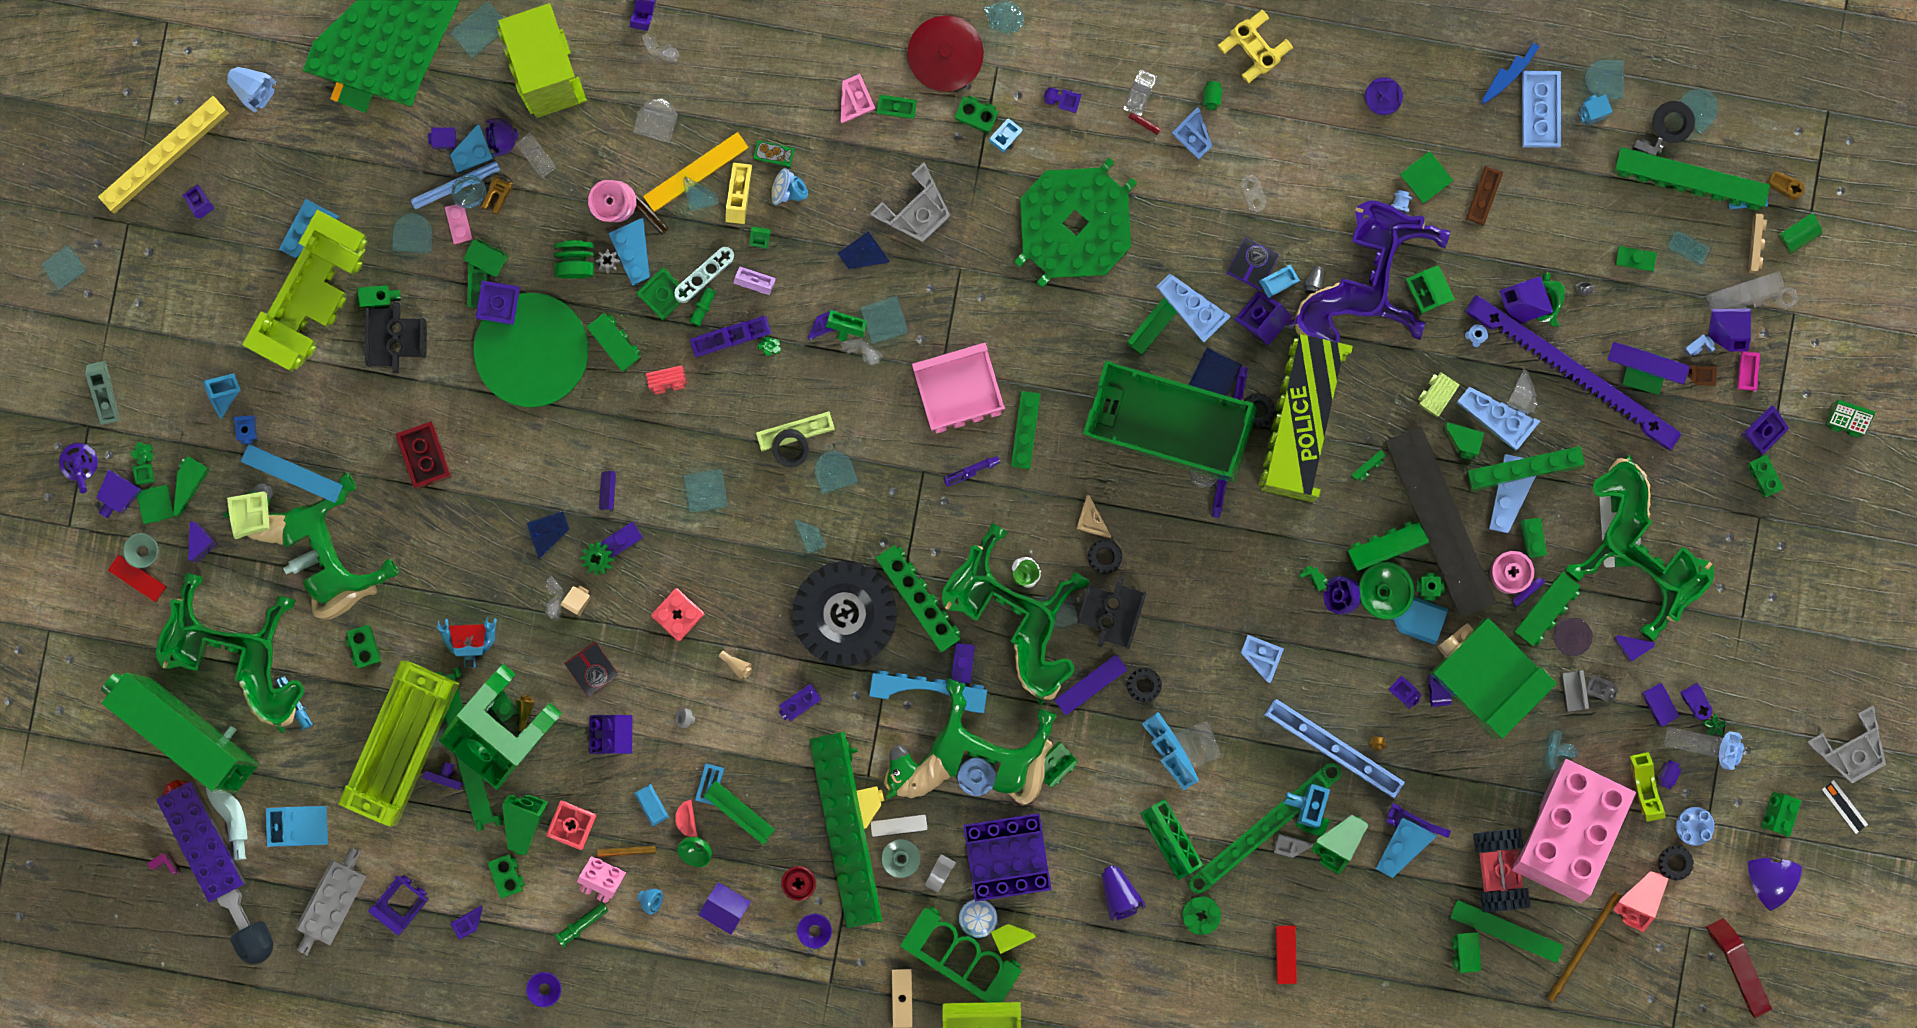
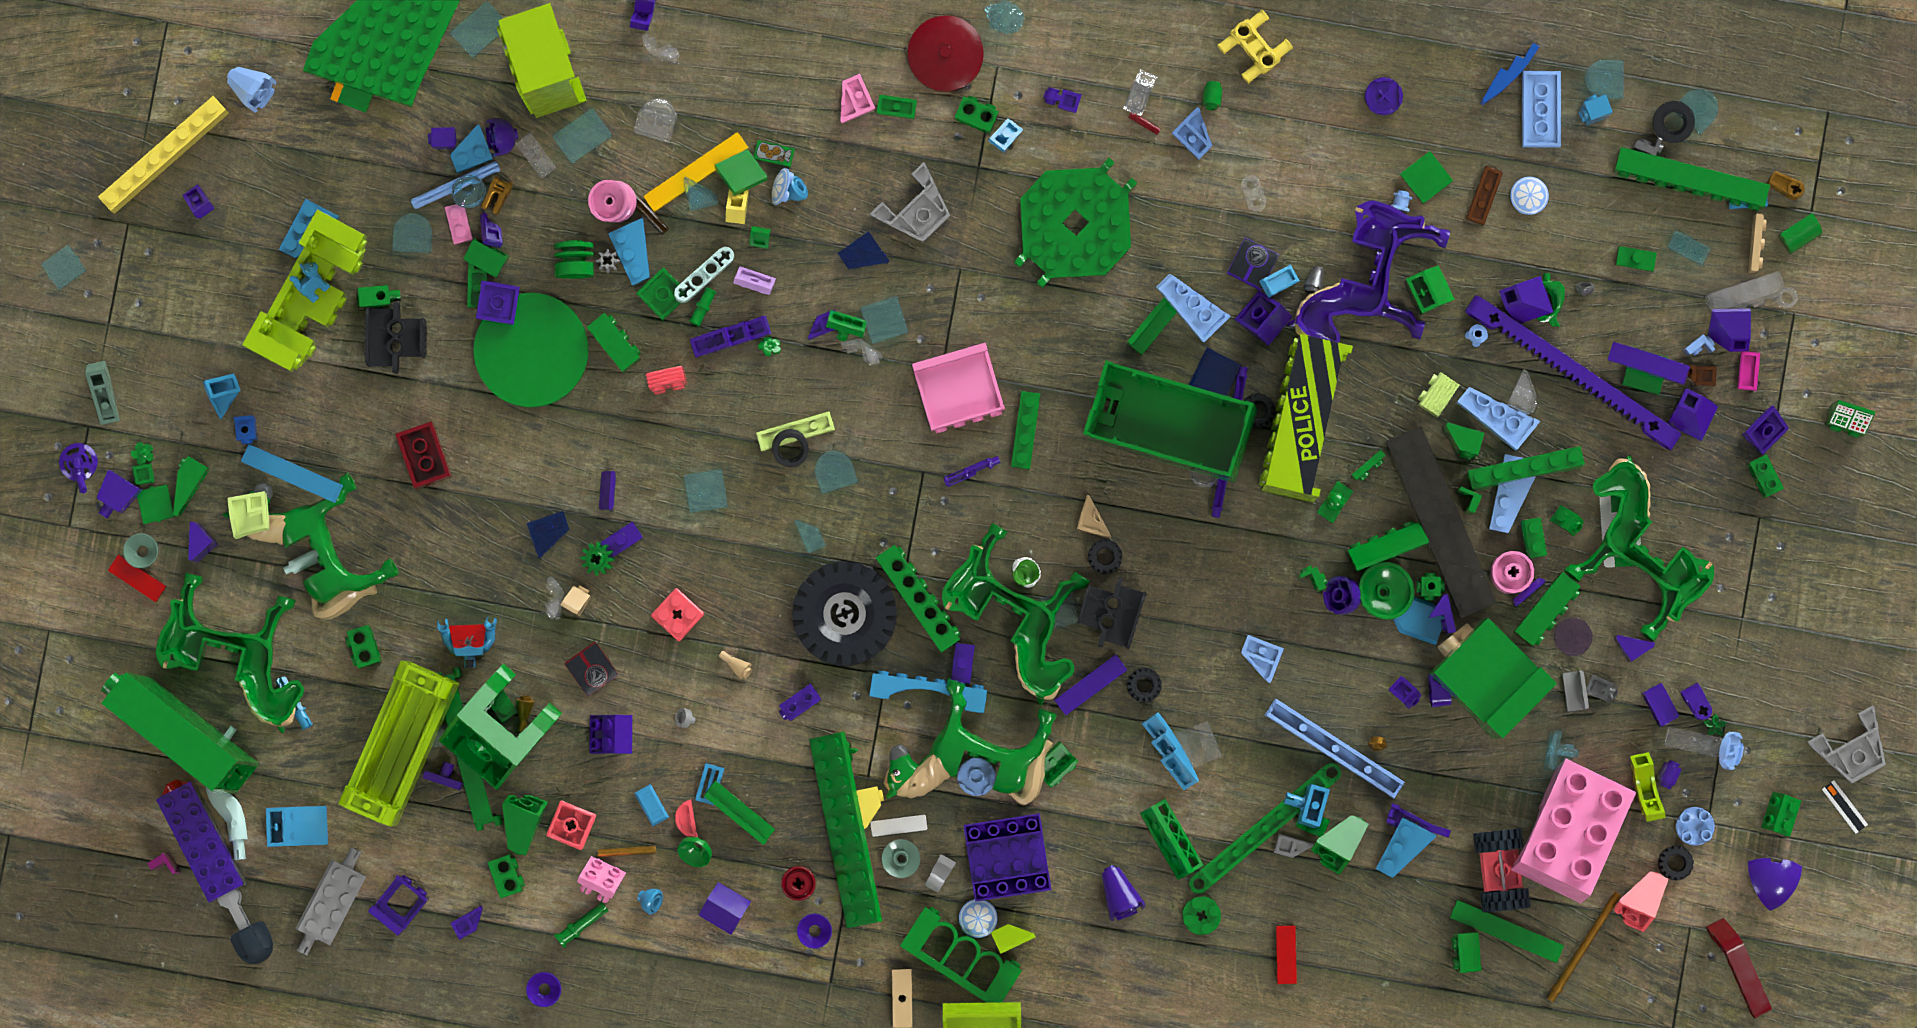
(311, 282): none -> dark azure animal
(490, 232): none -> dark purple tile
(582, 135): none -> clear light blue piece
(740, 172): none -> green tile
(1334, 502): none -> green tile
(1443, 609): none -> dark purple slope
(1474, 499): none -> green panel
(1529, 195): none -> dish
(1567, 520): none -> green bracket
(1692, 414): none -> dark purple slope

